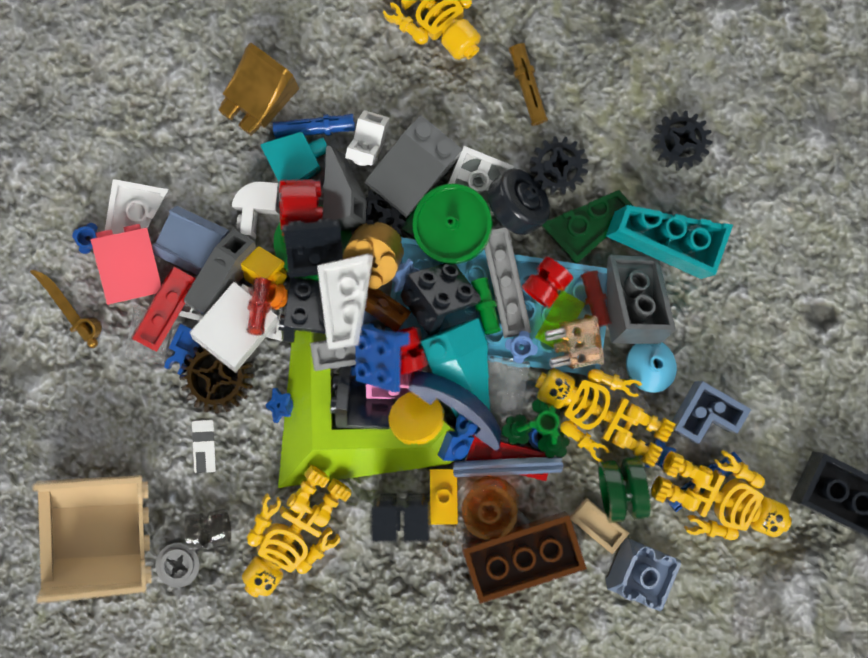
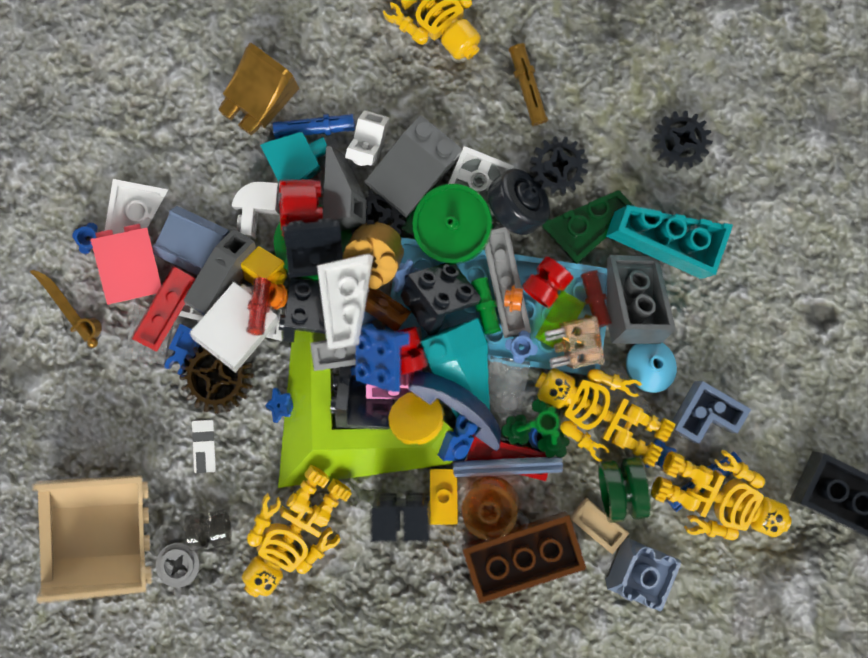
(513, 298): none -> orange plate

